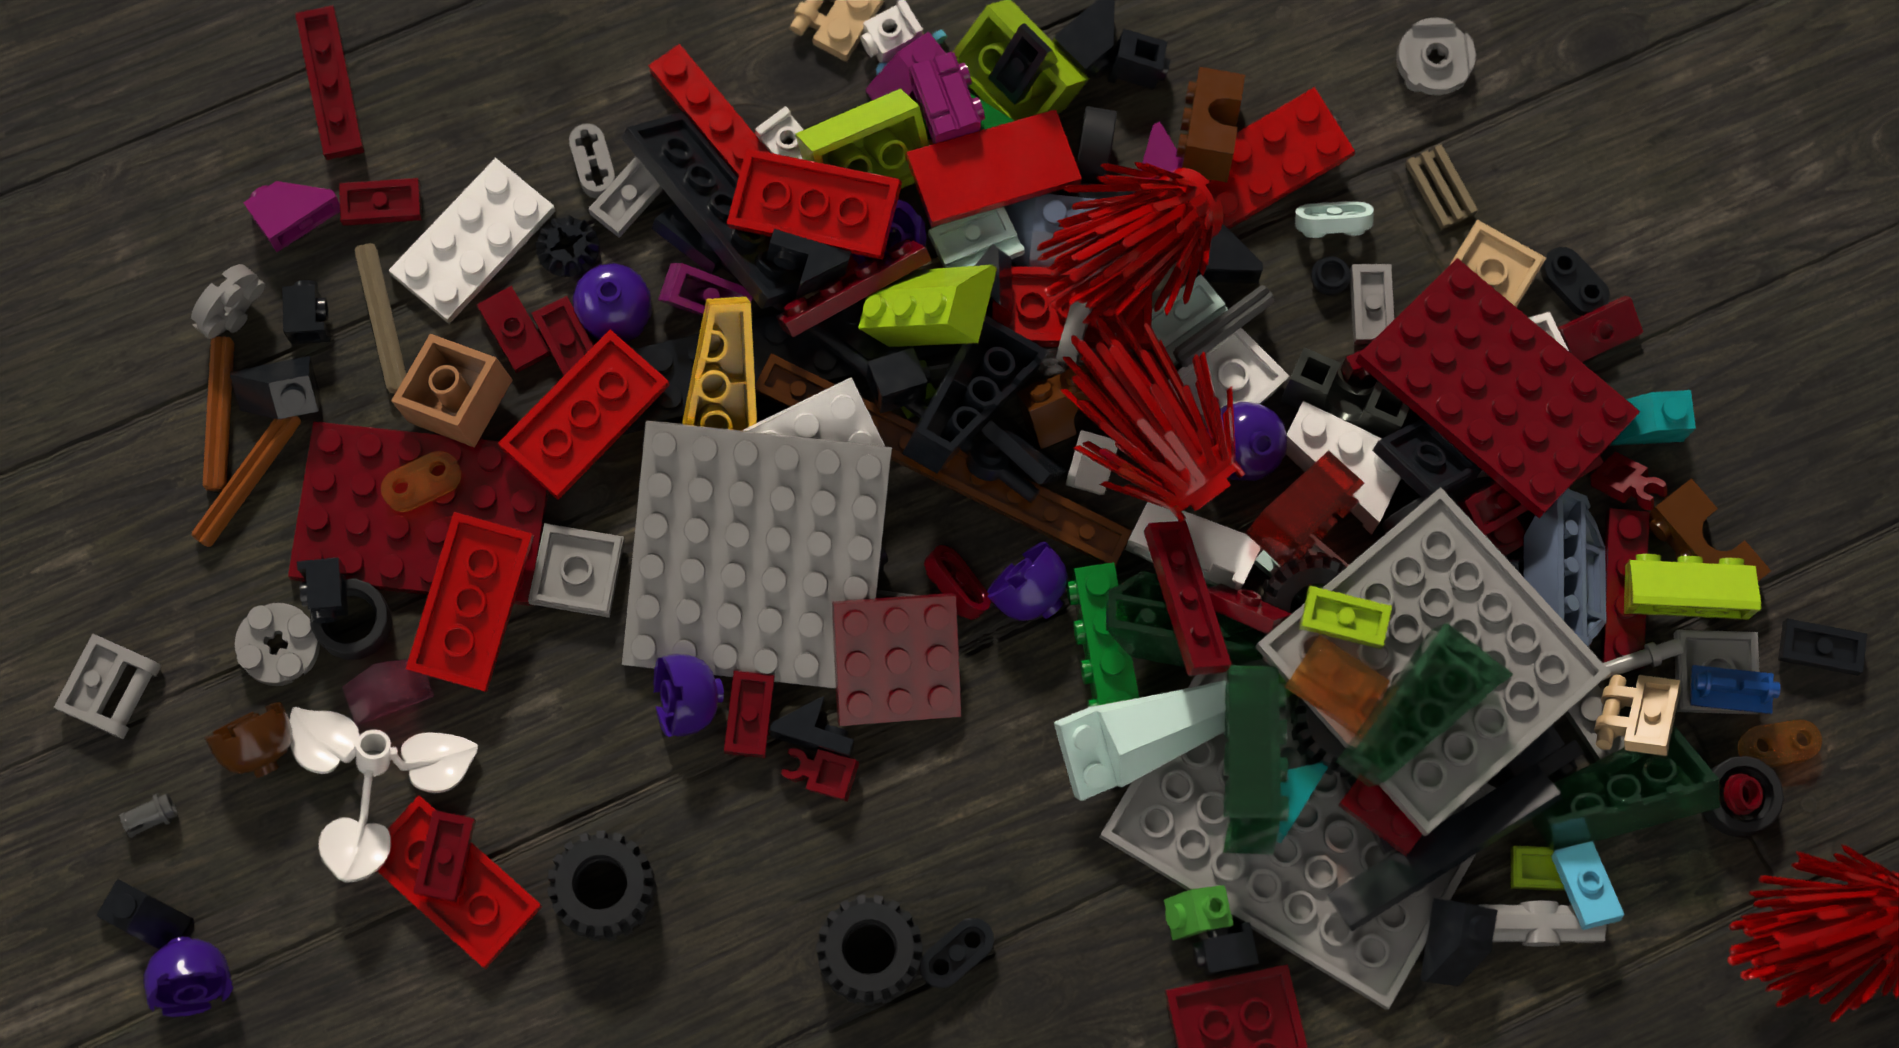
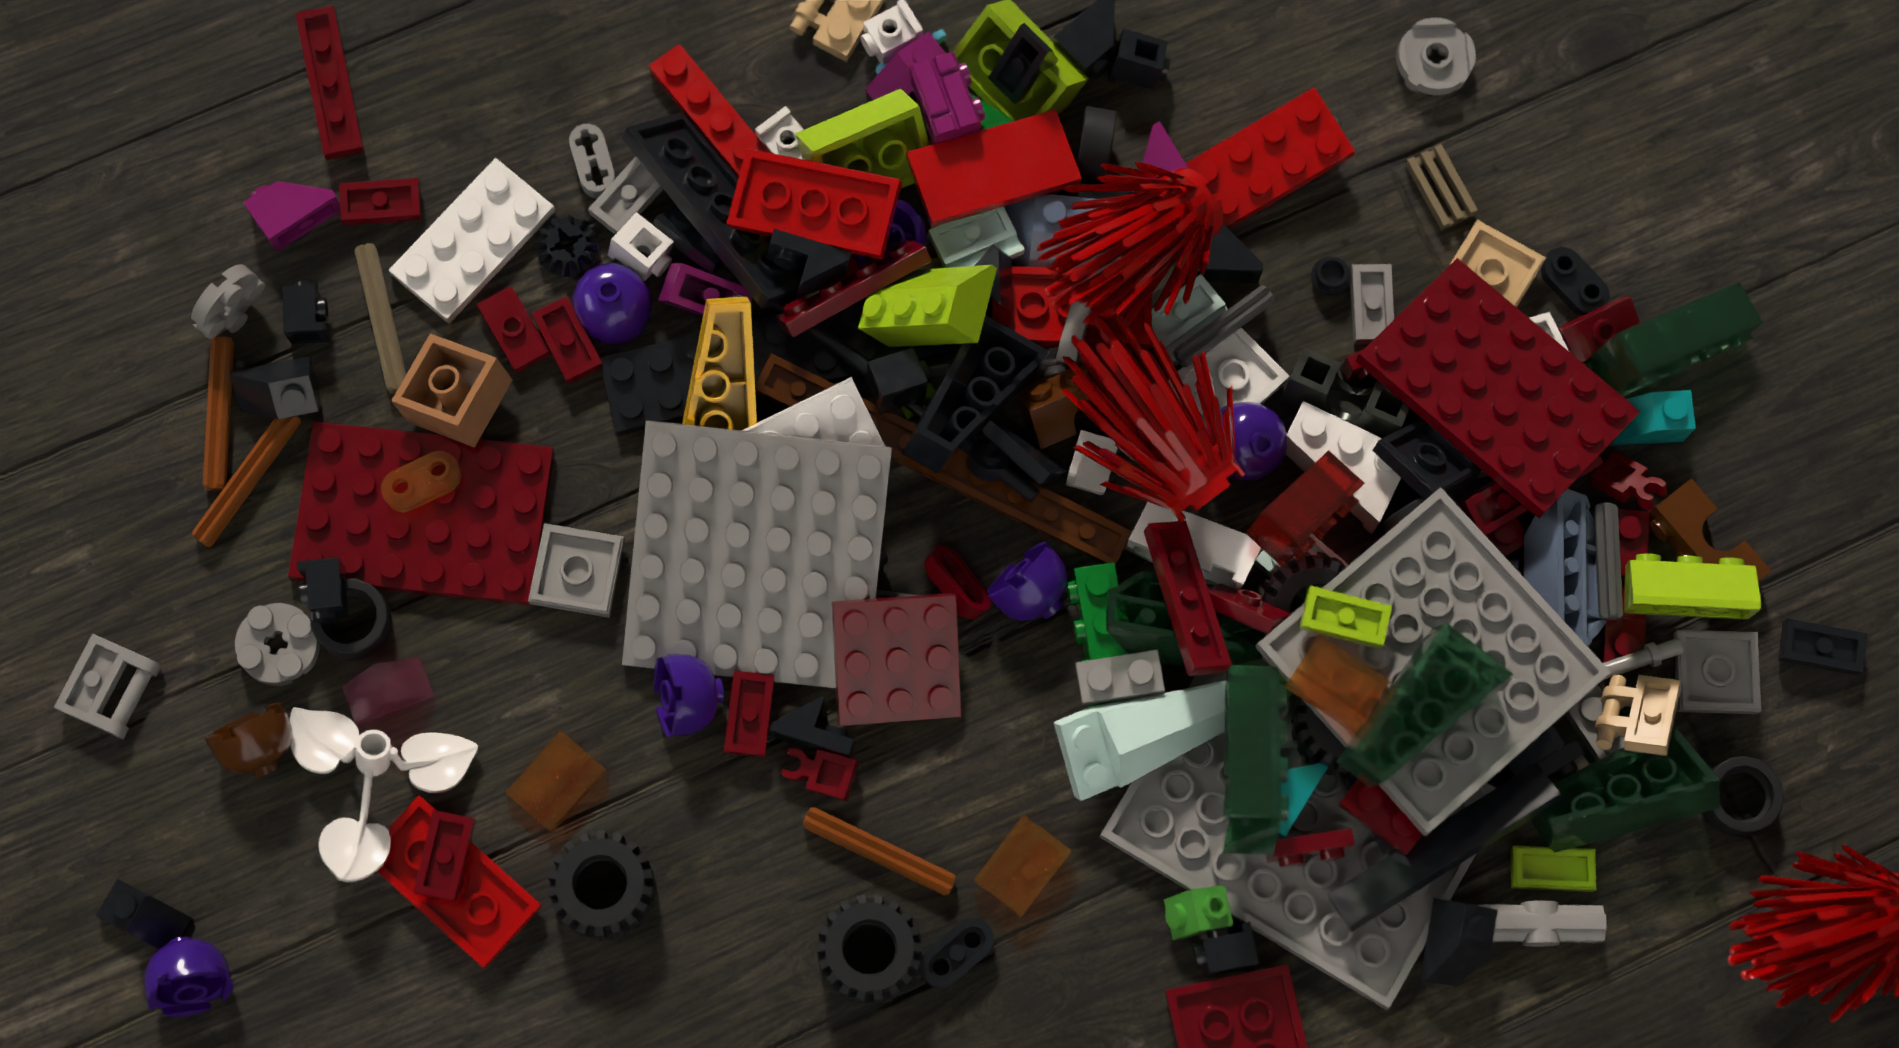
(148, 815): dark grey pin -> none
(470, 602): red plate -> none
(556, 782): none -> clear orange plate
(584, 414): red plate -> none
(638, 237): none -> white brick
(879, 851): none -> dark orange axle
(1022, 866): none -> clear orange plate
(1120, 677): none -> light grey plate
(1211, 123): reddish brown arch -> none
(1327, 845): none -> dark red plate
(1334, 217): light aqua plate -> none
(1587, 885): medium azure plate -> none
(1608, 561): none -> dark grey axle
(1676, 340): none -> clear green wedge
(1733, 689): blue hinge -> none
(1742, 794): dark red plate -> none
(1781, 742): clear orange plate -> none

